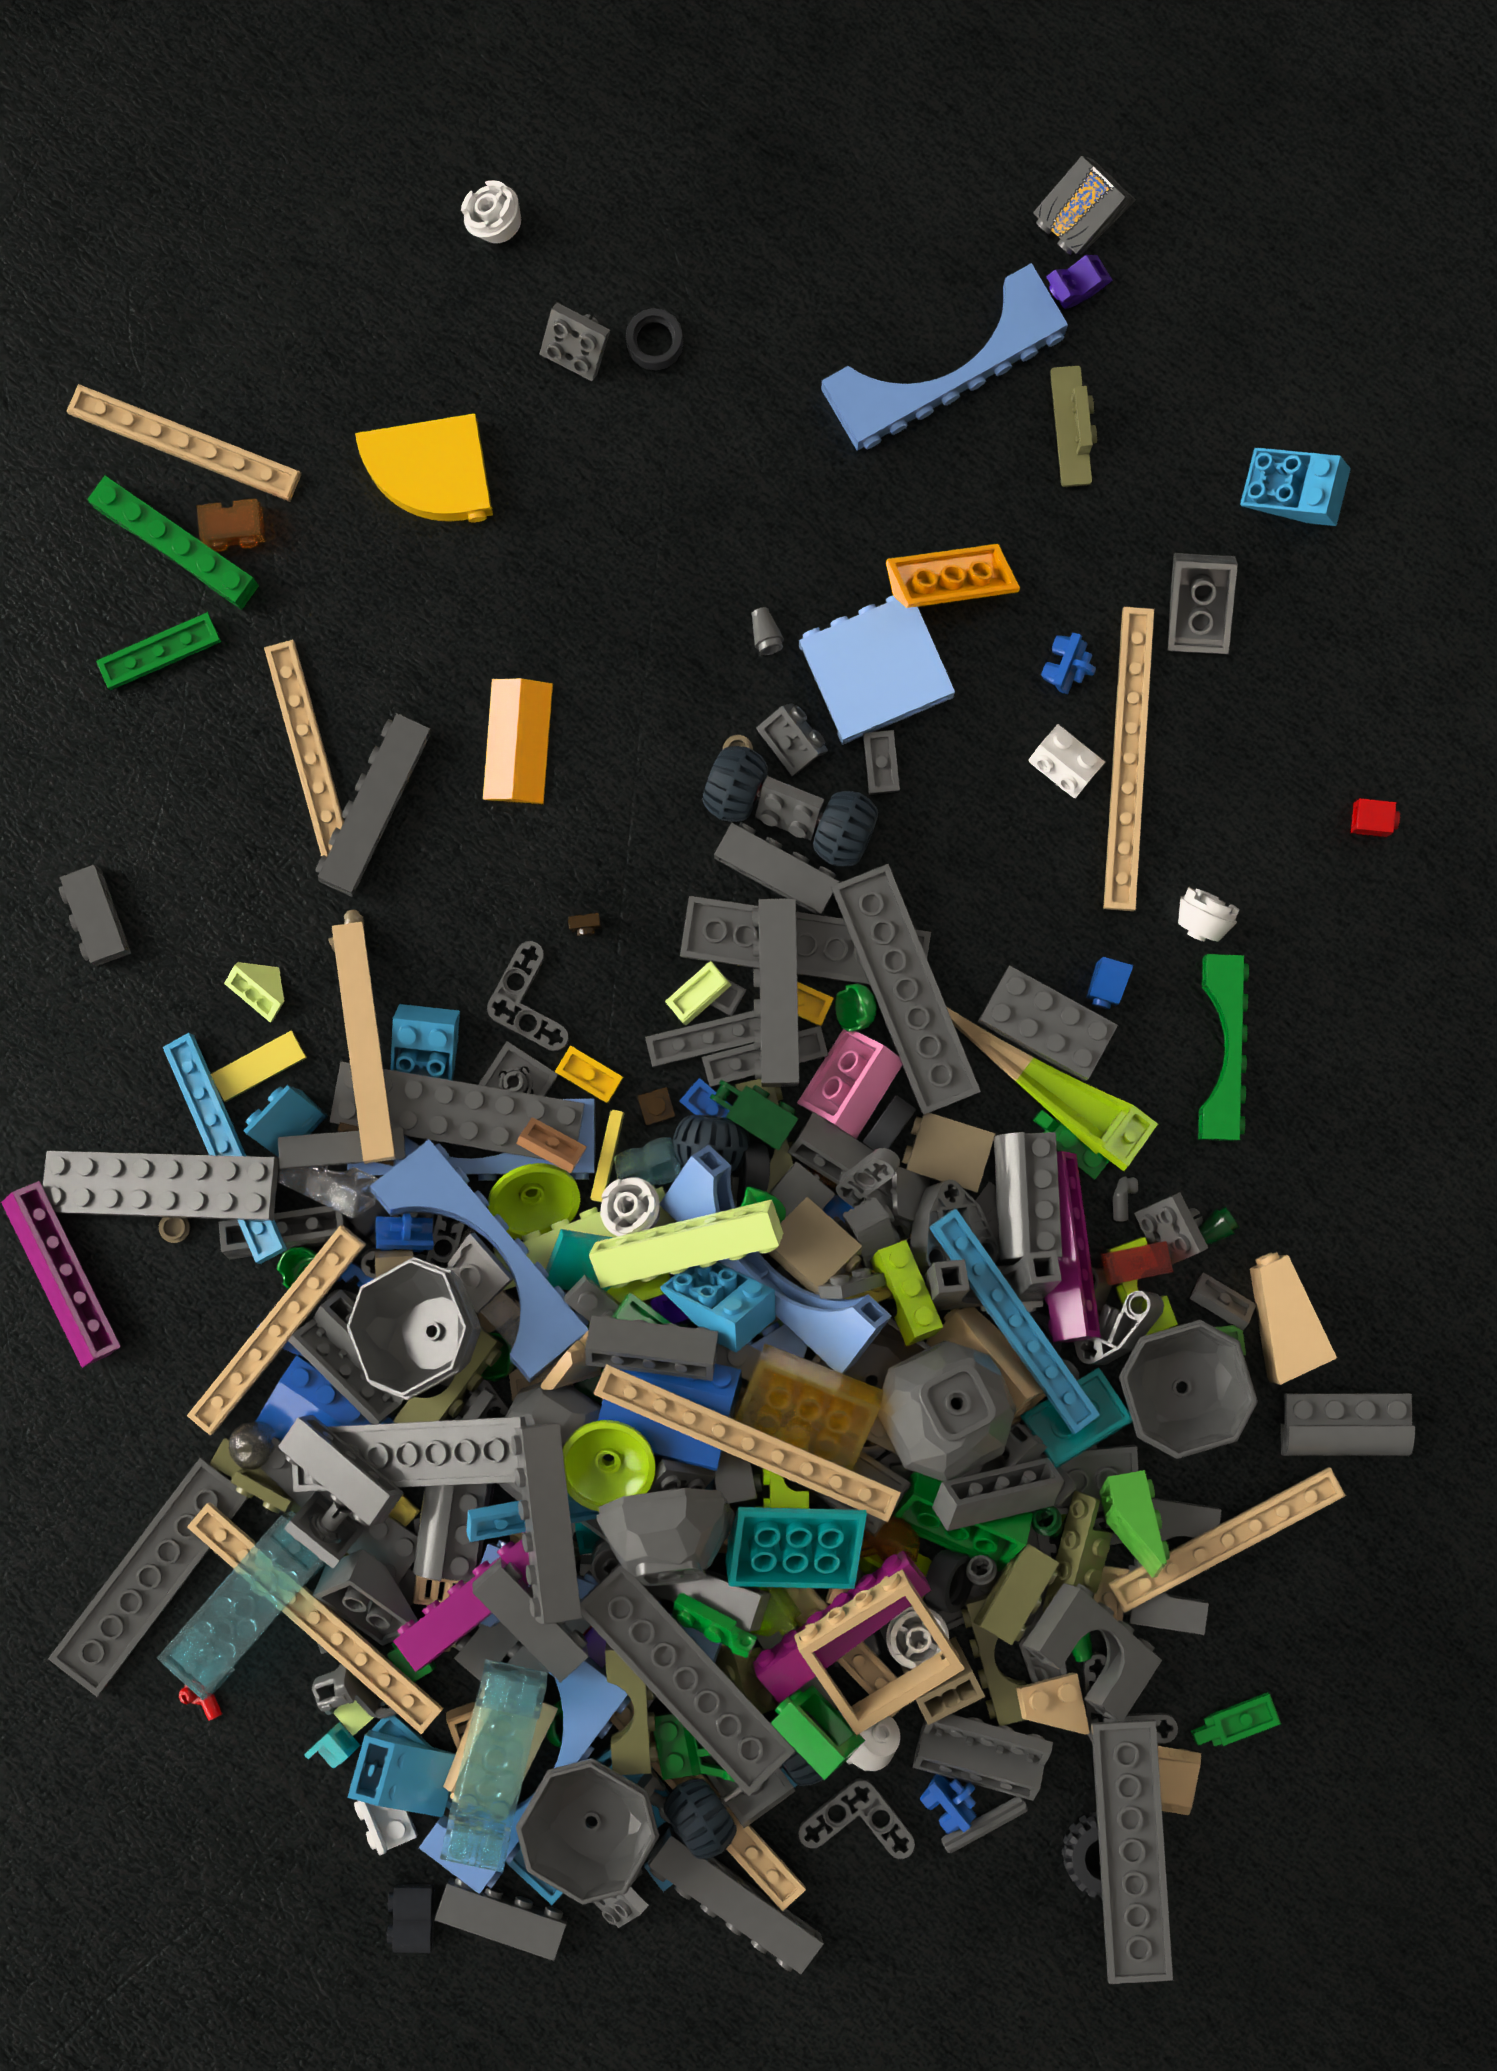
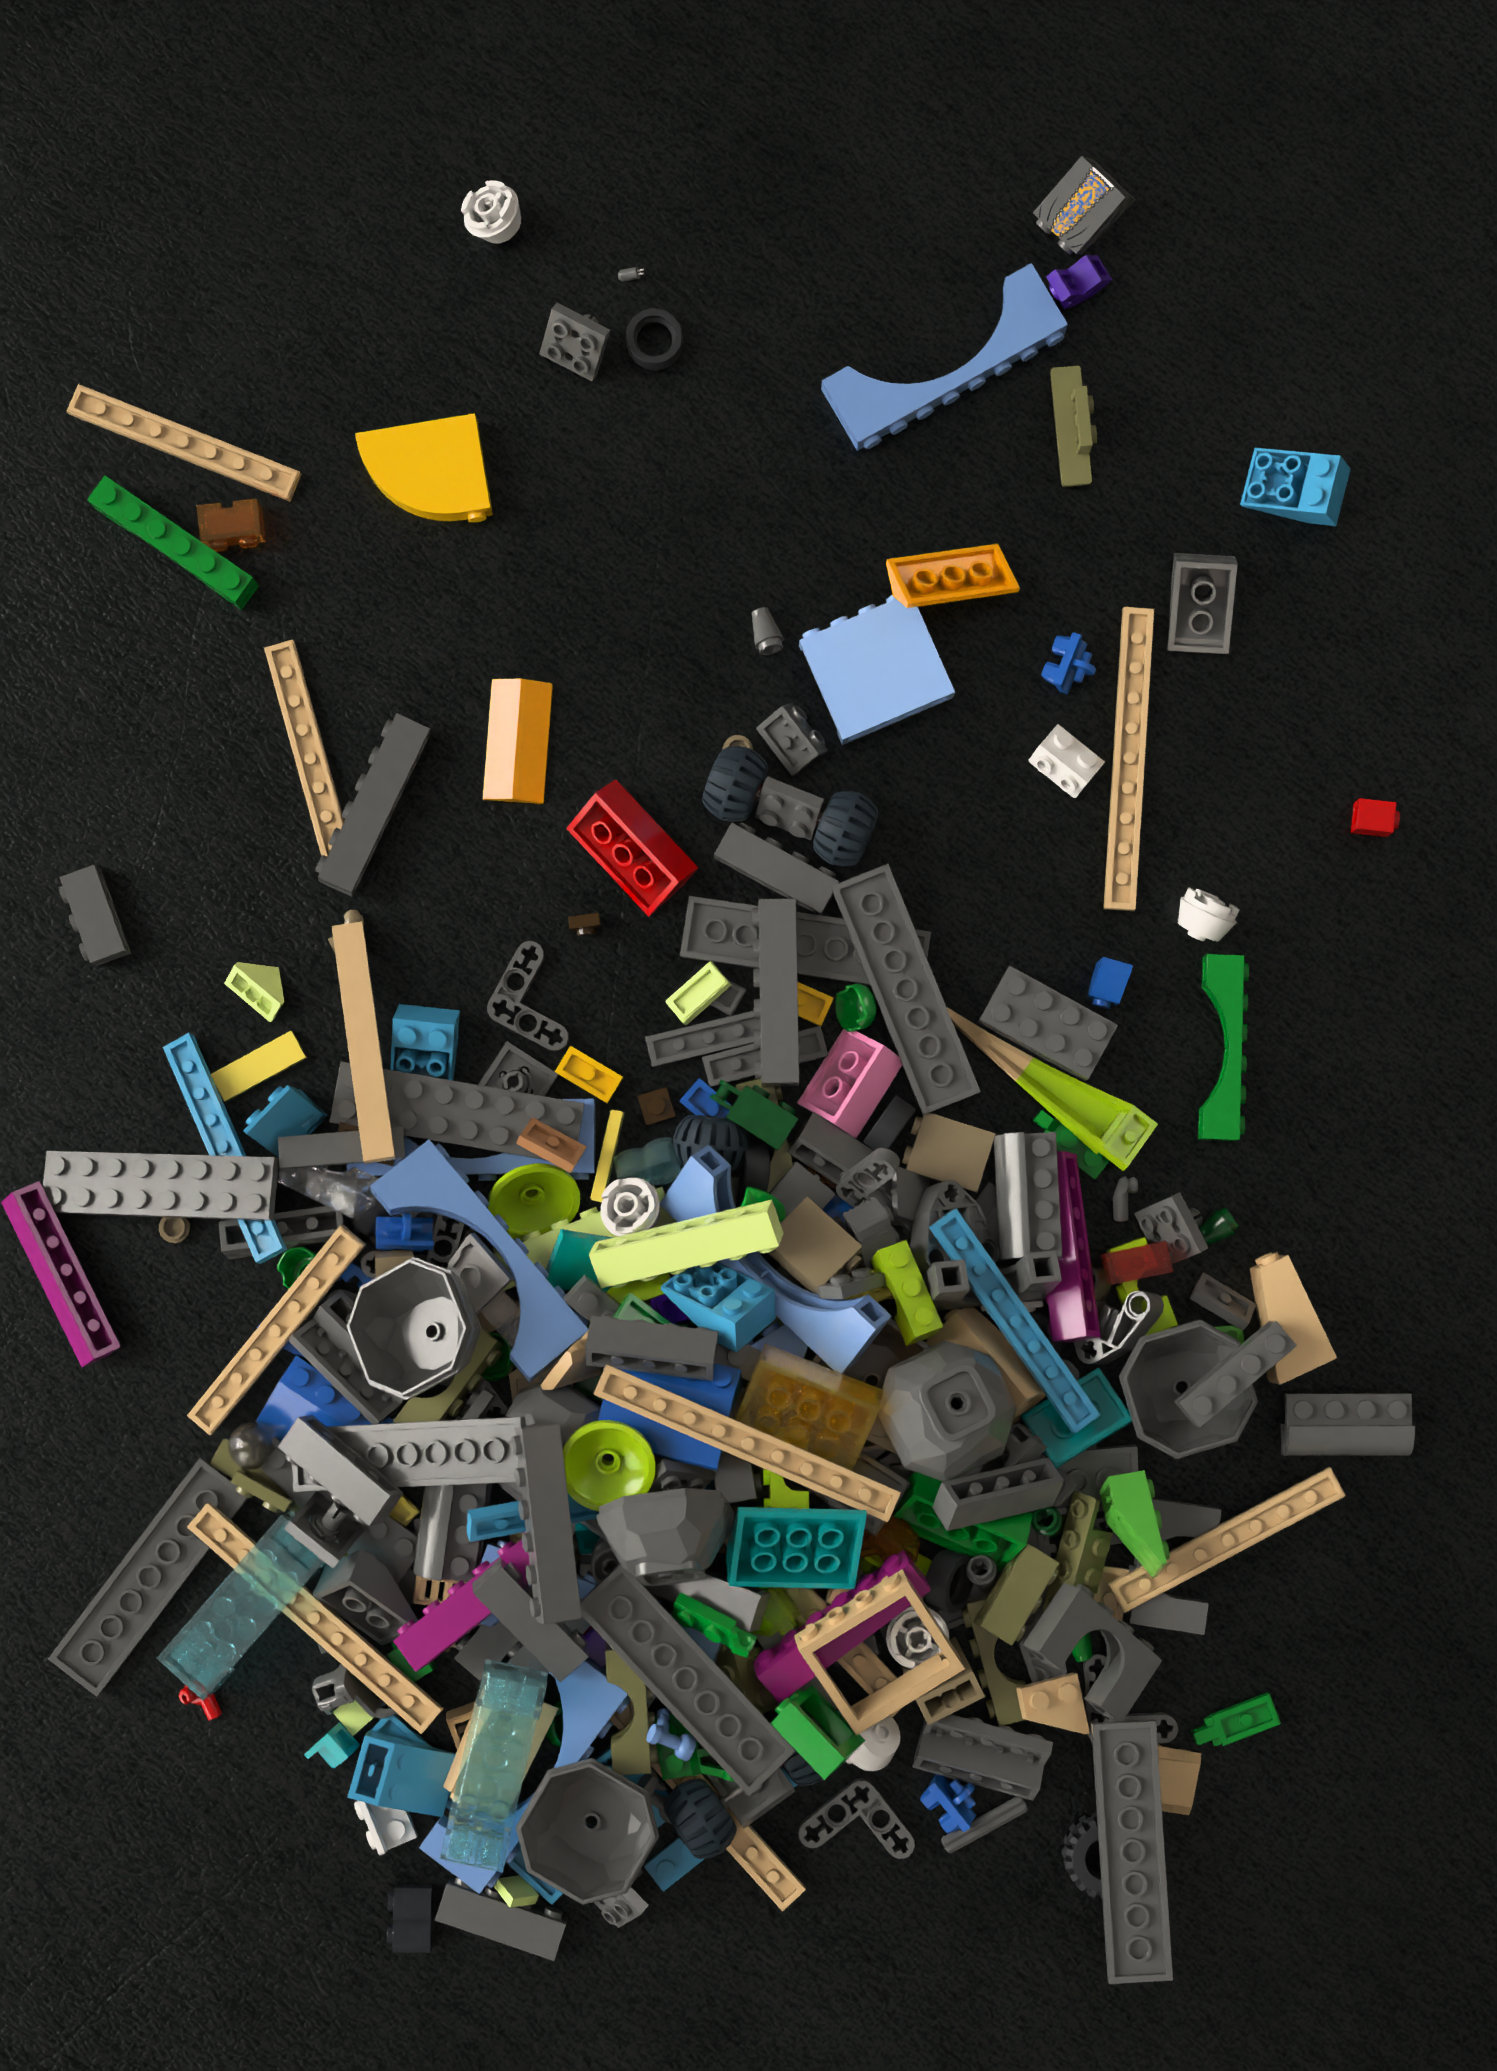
(158, 651): green plate -> none
(516, 1891): none -> yellowish green tile
(630, 274): none -> dark grey piece
(631, 847): none -> red slope
(659, 1733): none -> medium blue piece
(736, 1902): dark grey brick -> none
(881, 762): dark grey plate -> none
(1235, 1373): none -> dark grey brick

